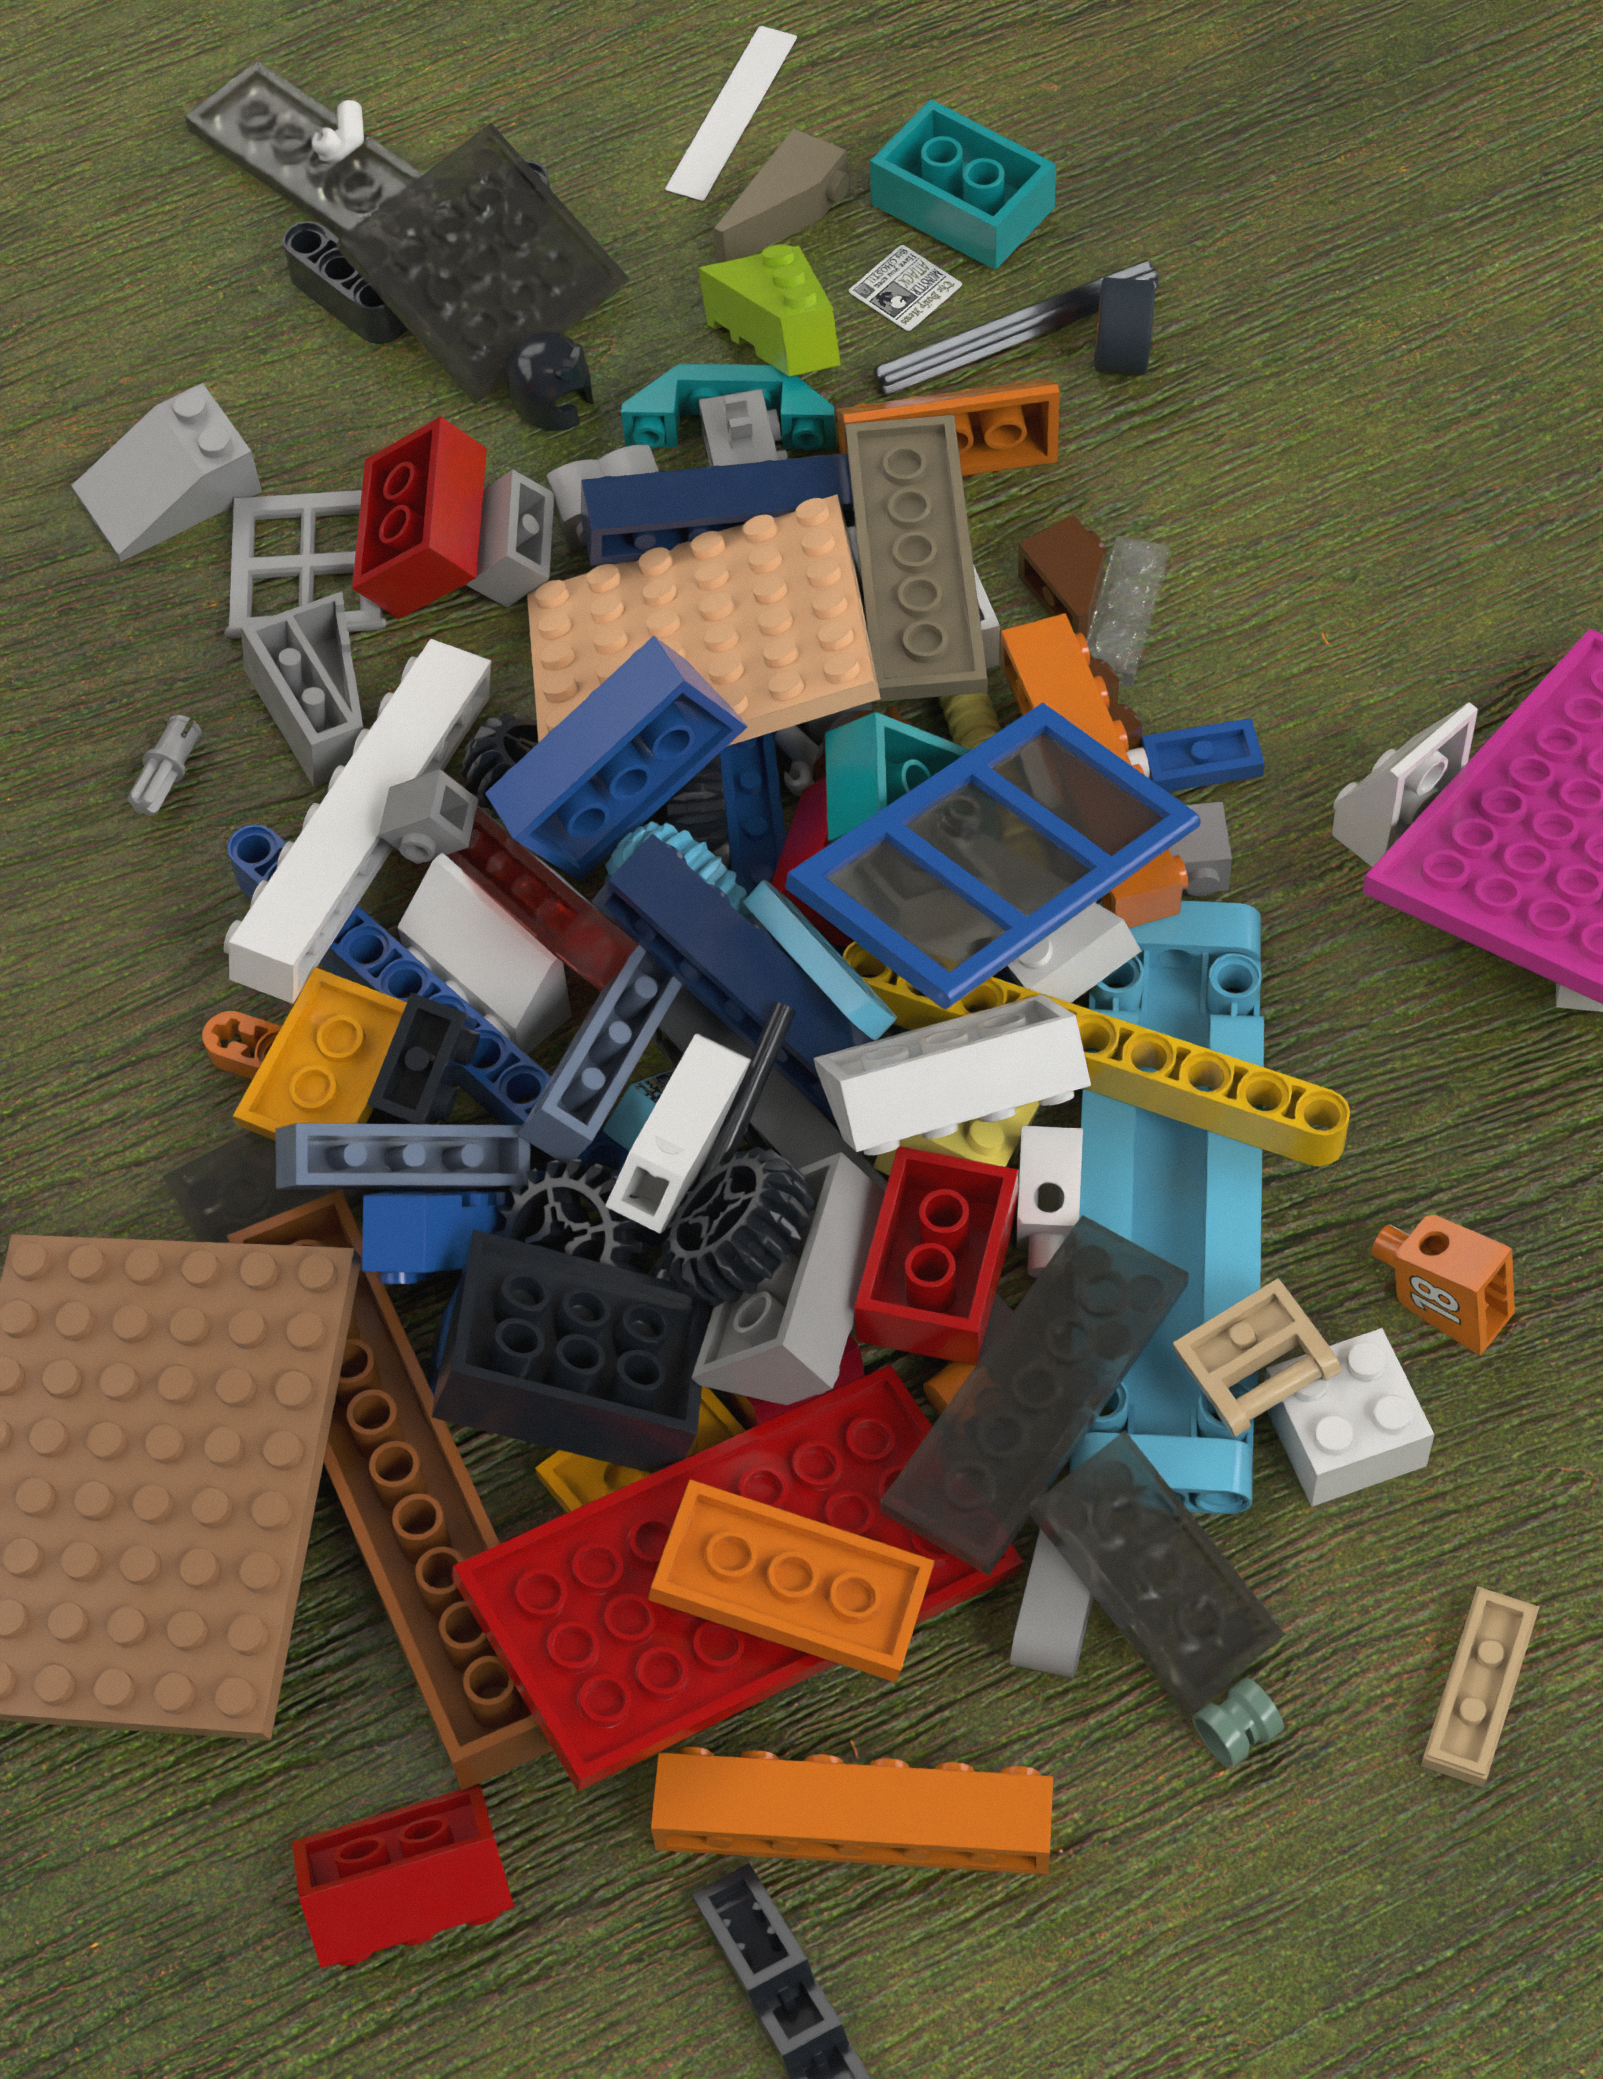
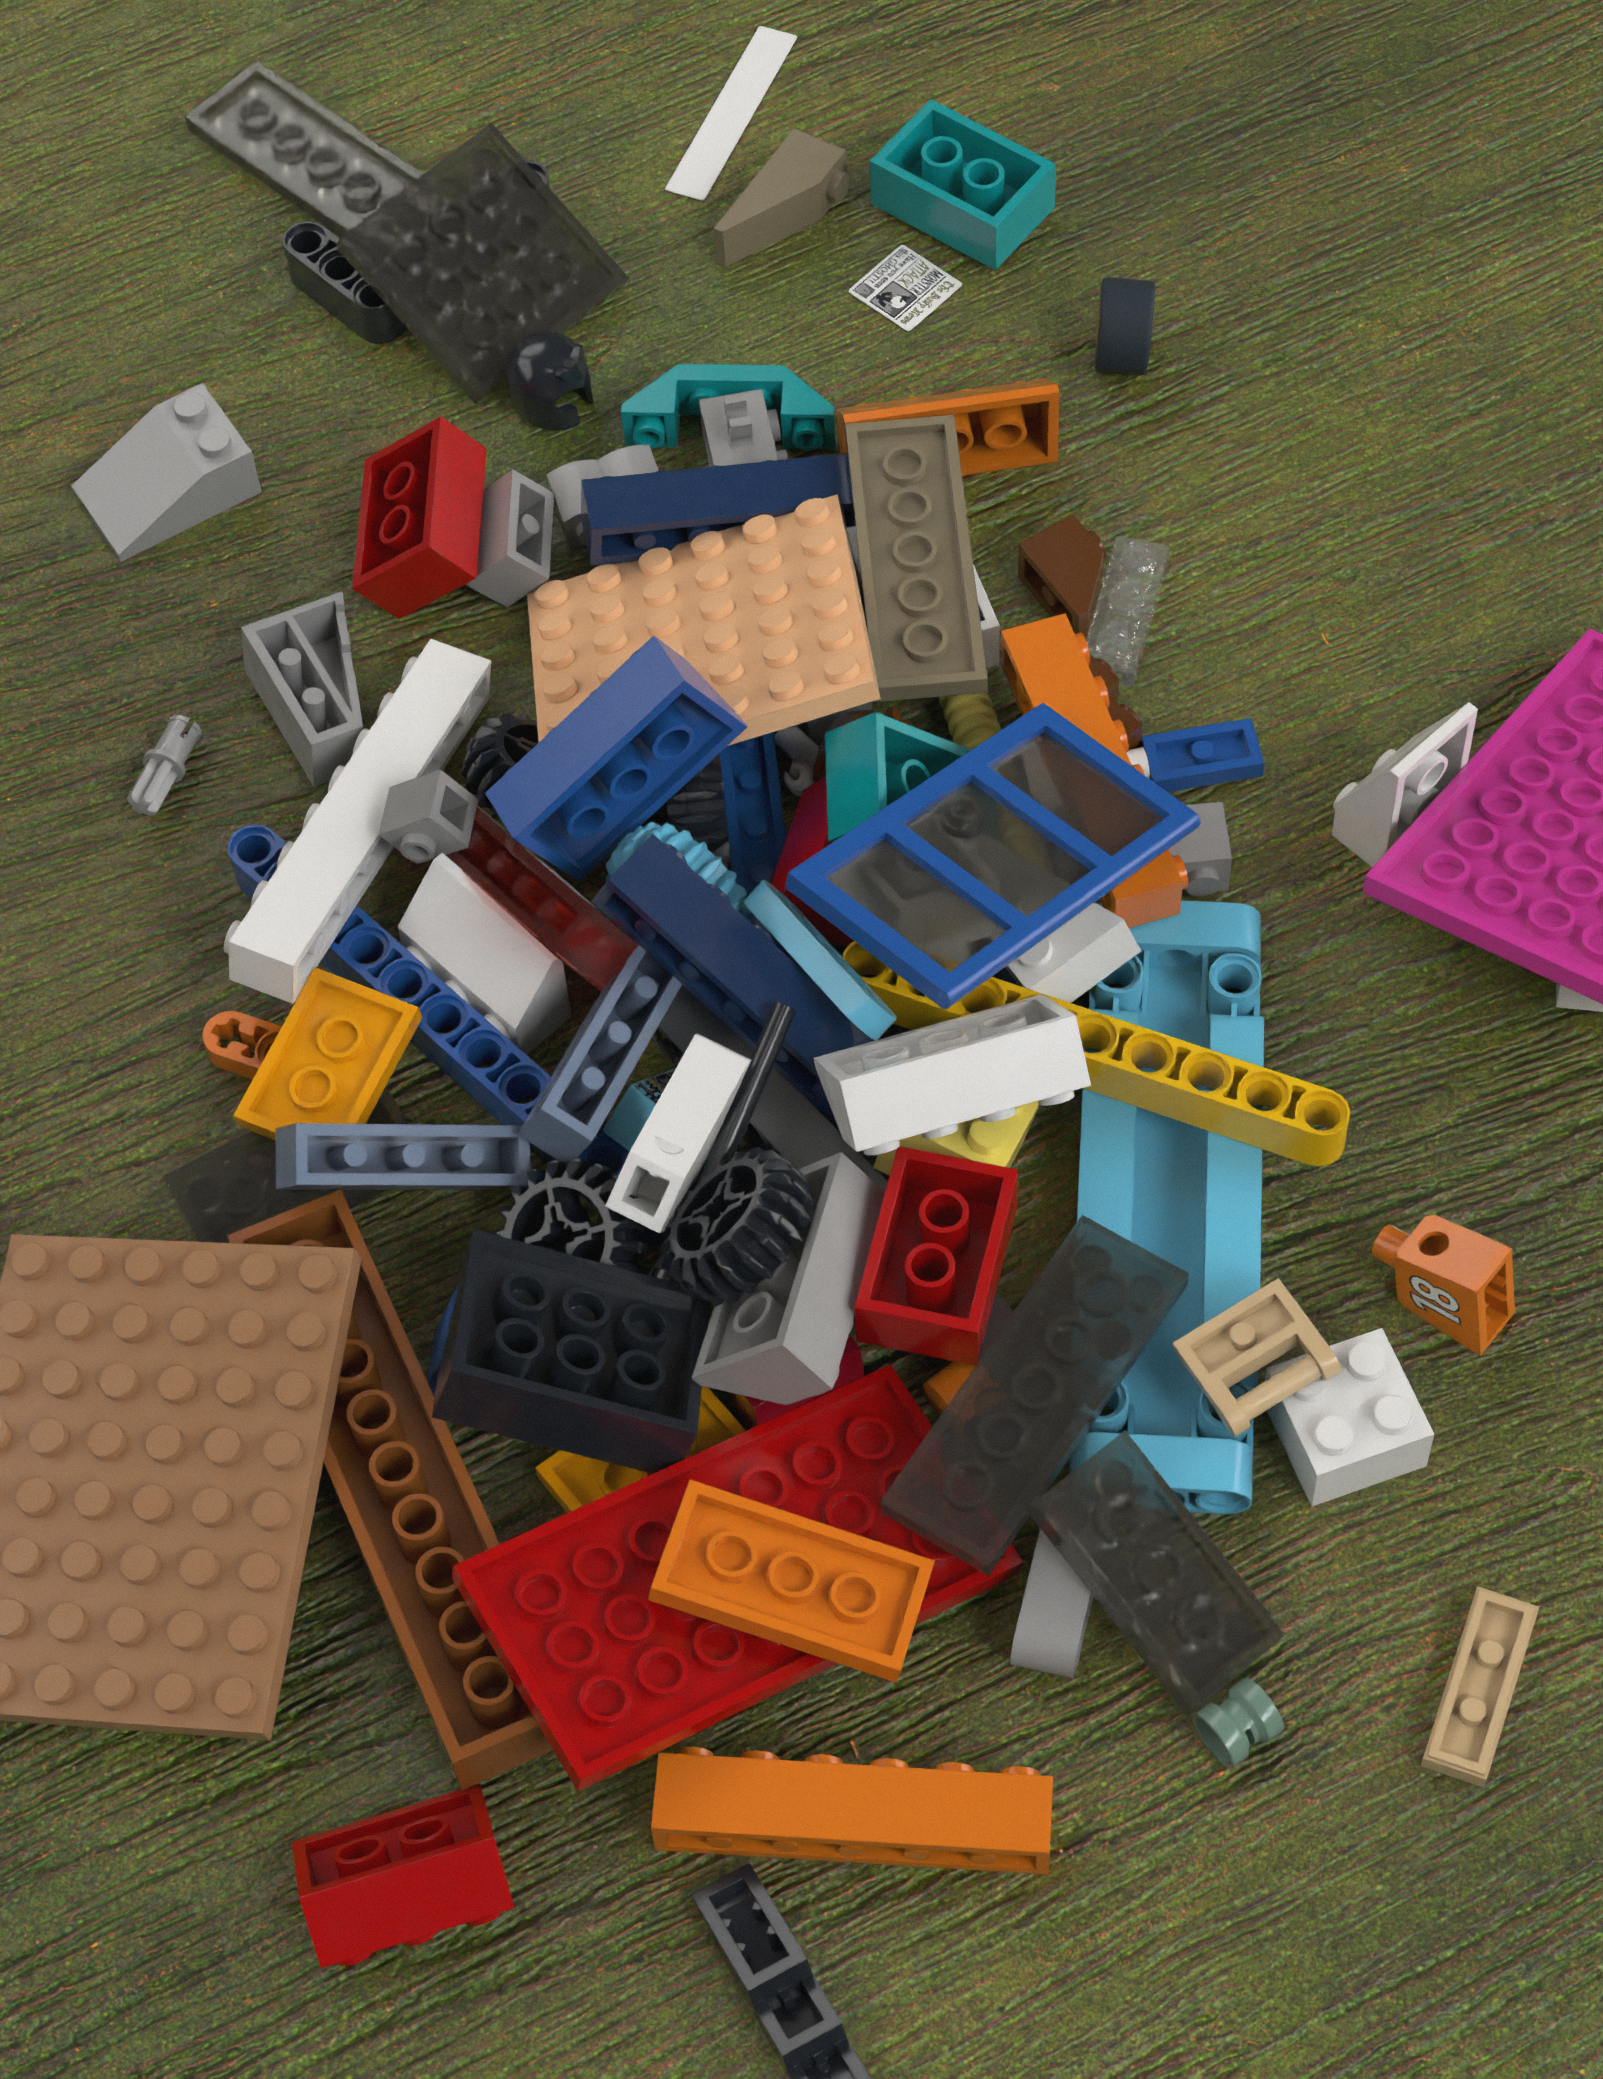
(305, 565): light grey window -> none
(349, 136): white arm -> none
(424, 1062): black brick -> none
(424, 1231): blue wedge -> none
(775, 307): lime wedge -> none
(1000, 332): axle -> none
(1047, 1191): white torso -> none

